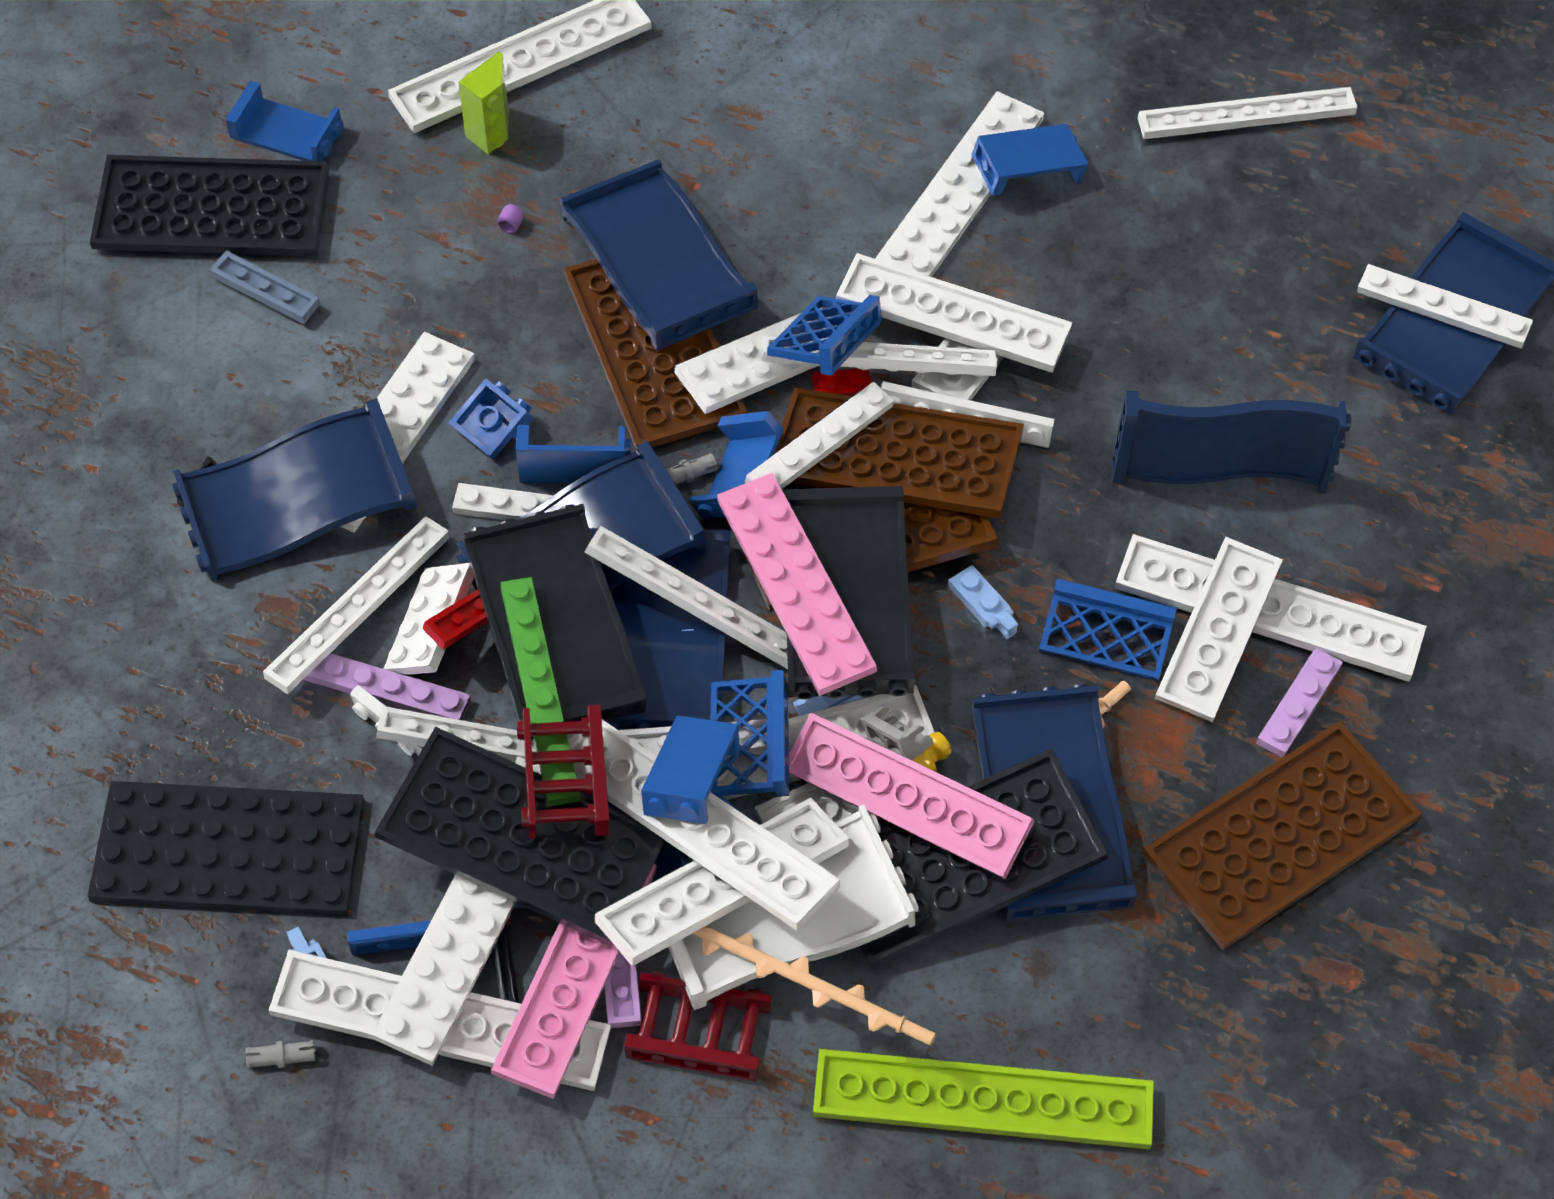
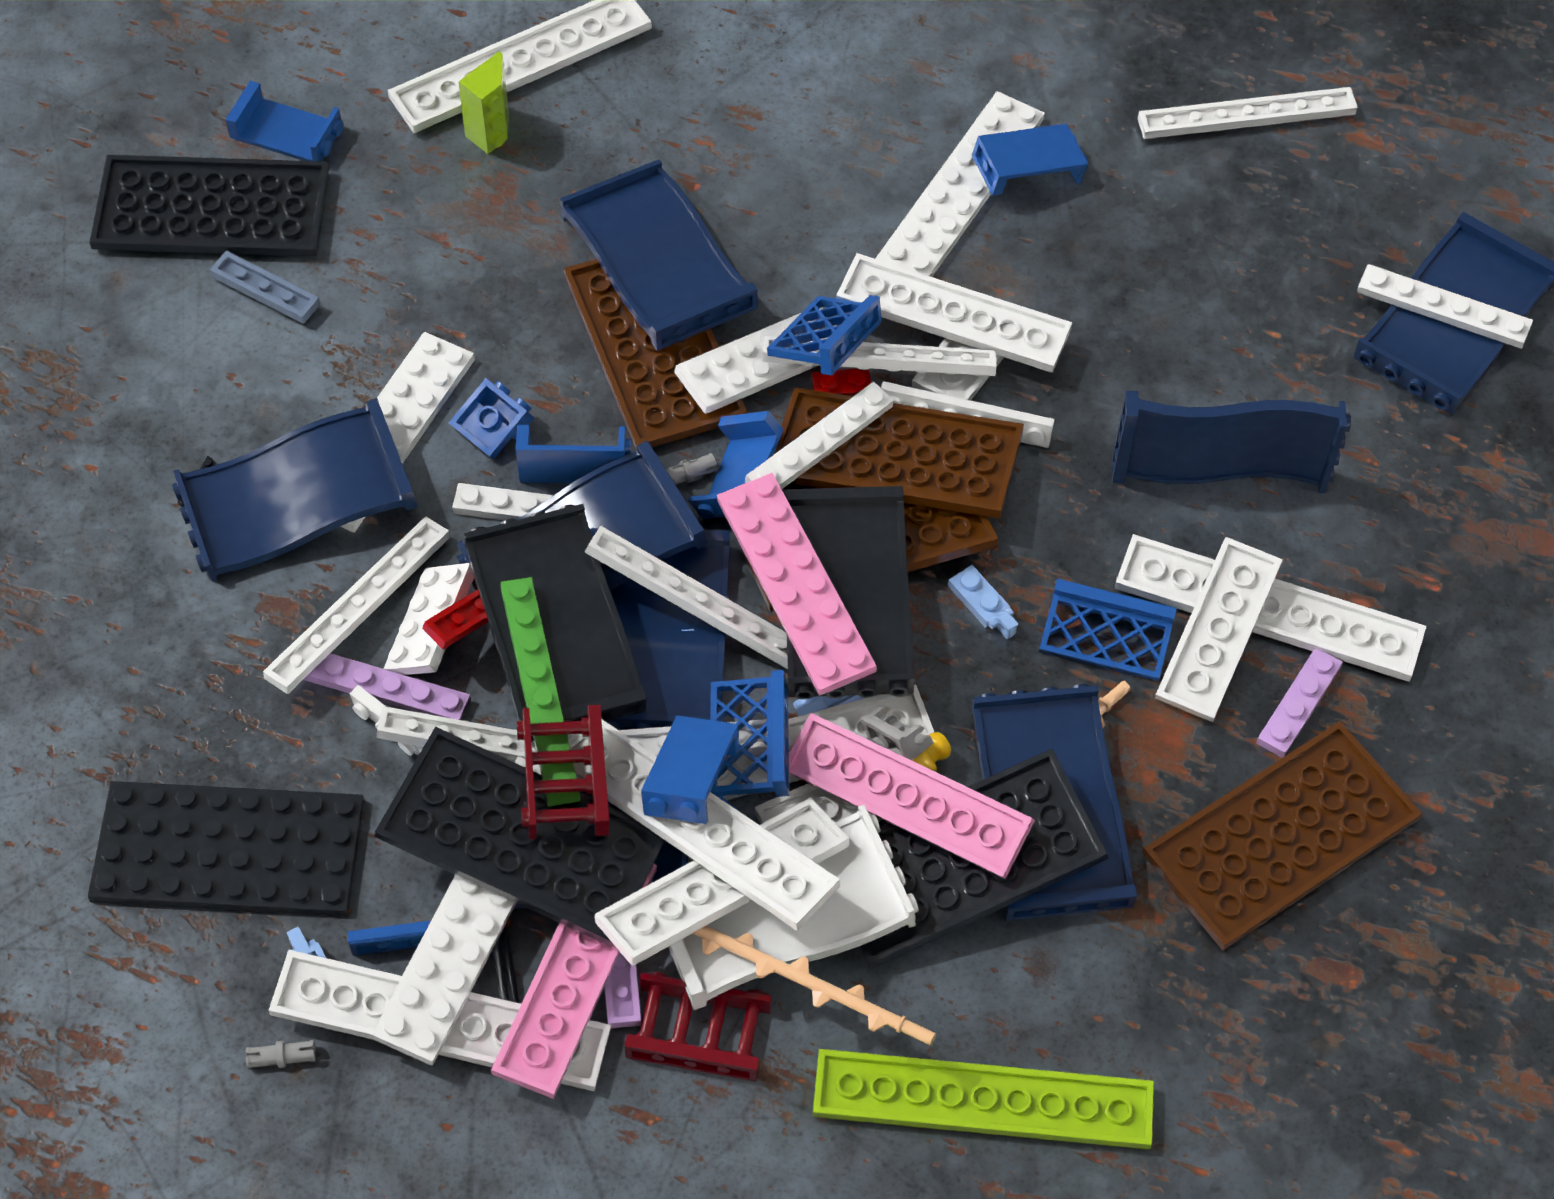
(510, 218): medium lavender piece -> none

